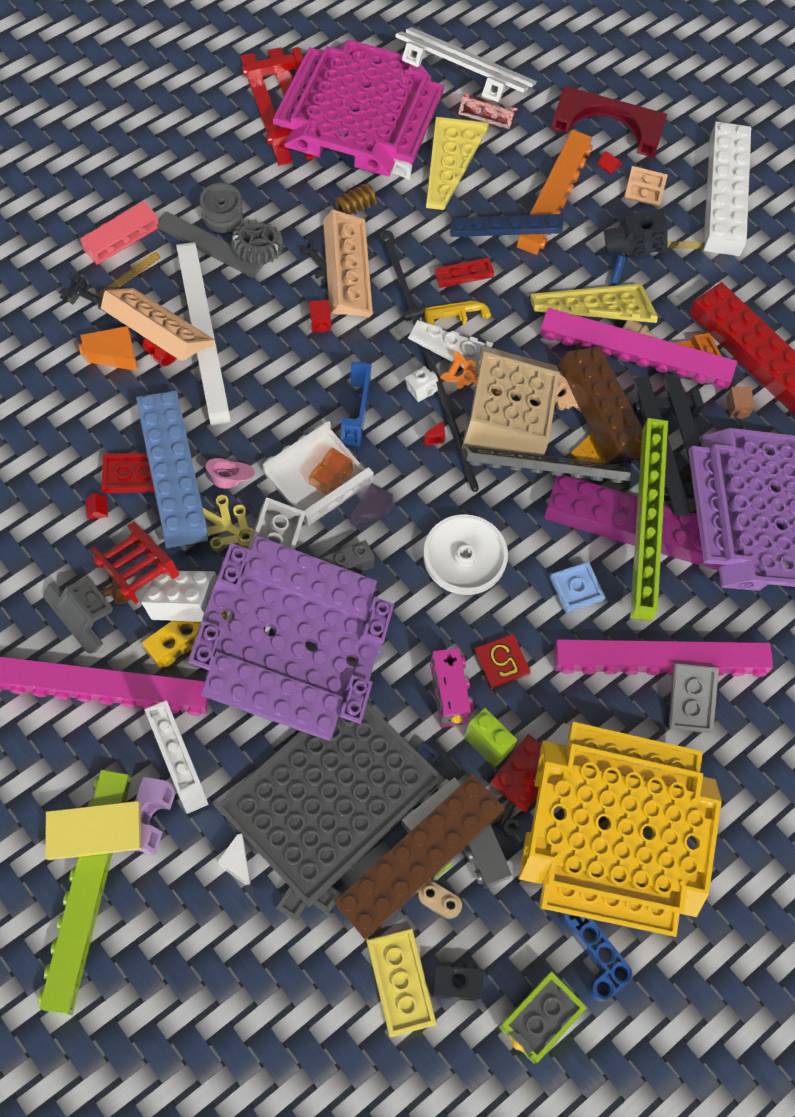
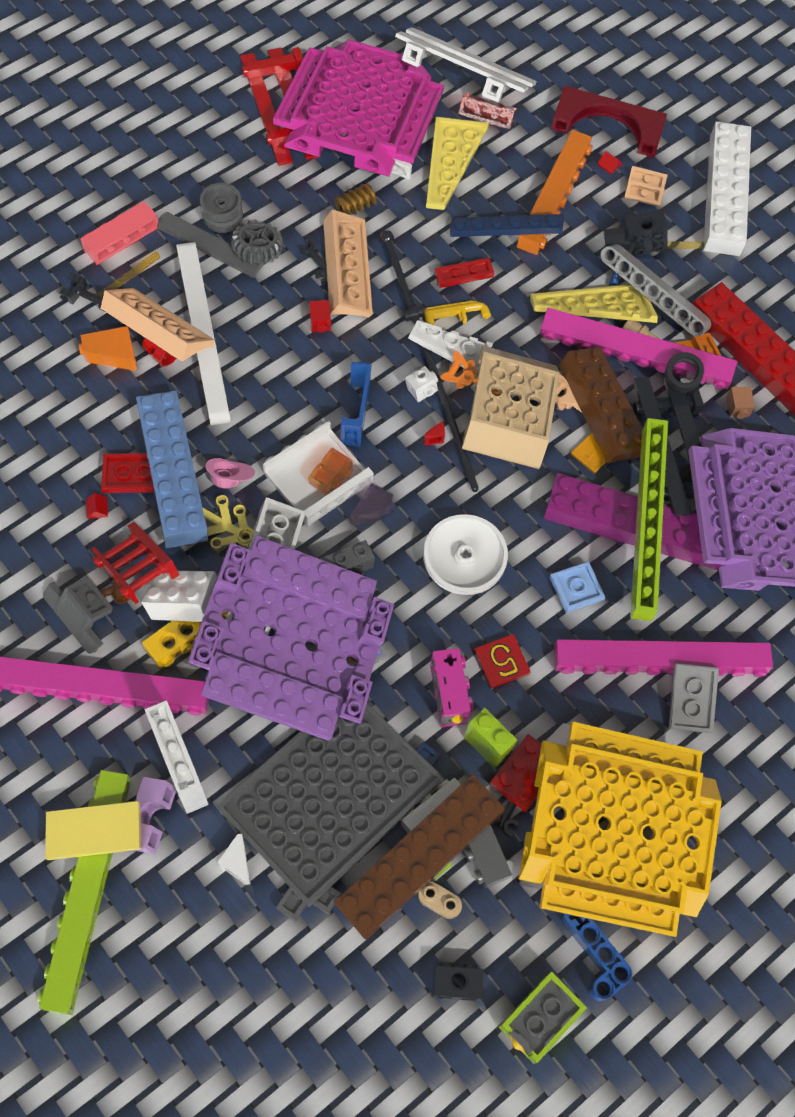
(401, 982): light yellow tile -> none
(538, 463): dark grey plate -> none
(664, 292): none -> light grey beam
(688, 358): none -> black tyre

